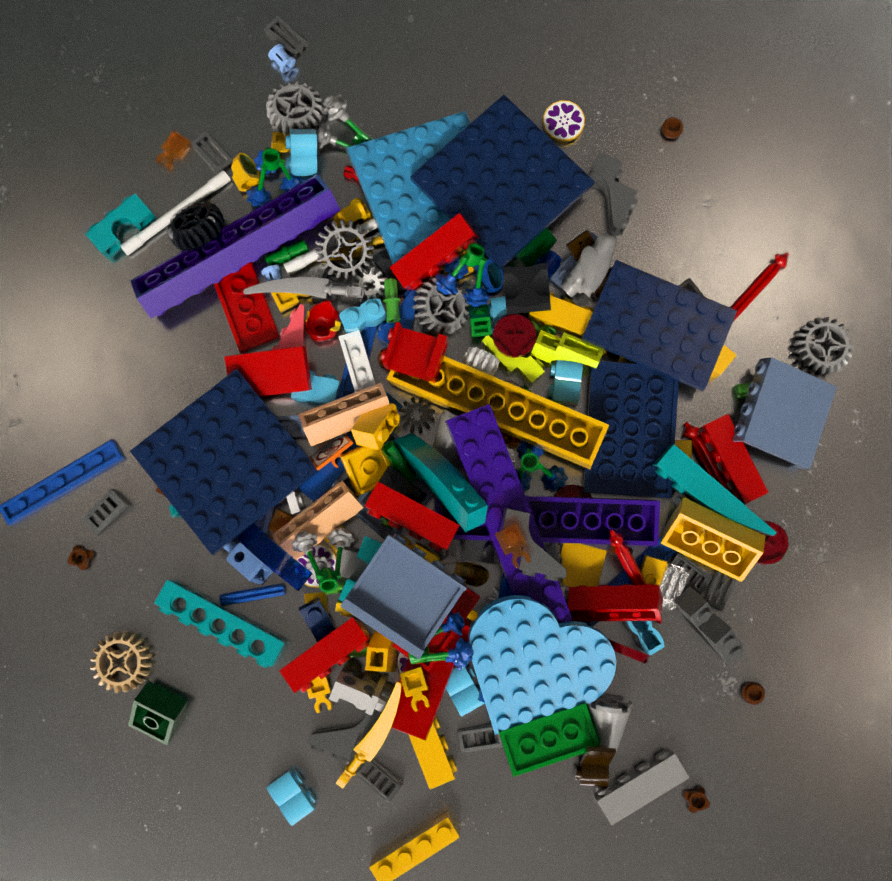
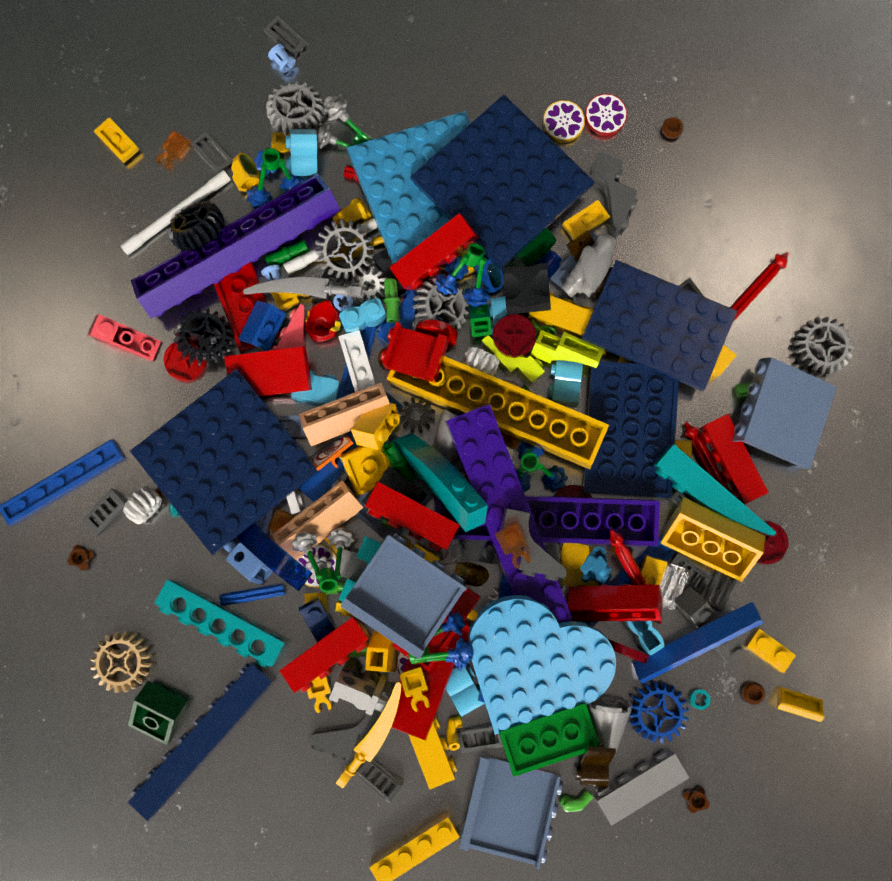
(105, 233): teal arch -> none
(116, 140): none -> yellow plate
(123, 337): none -> coral slope
(142, 505): none -> white gear
(180, 367): none -> red tile
(195, 335): none -> black gear
(198, 743): none -> dark blue brick
(262, 325): none -> blue panel
(291, 796): medium azure brick -> none
(342, 298): none -> light blue bush
(436, 327): none -> red tile
(451, 733): none -> yellow arm
(510, 813): none -> sand blue panel
(576, 804): none -> bright green arm
(587, 219): none -> yellow plate
(596, 567): none -> dark azure piece
(605, 115): none -> tile
(659, 701): none -> blue gear
(699, 642): none -> blue tile
(706, 701): none -> teal bush
(770, 650): none -> yellow plate
(800, 704): none -> yellow plate

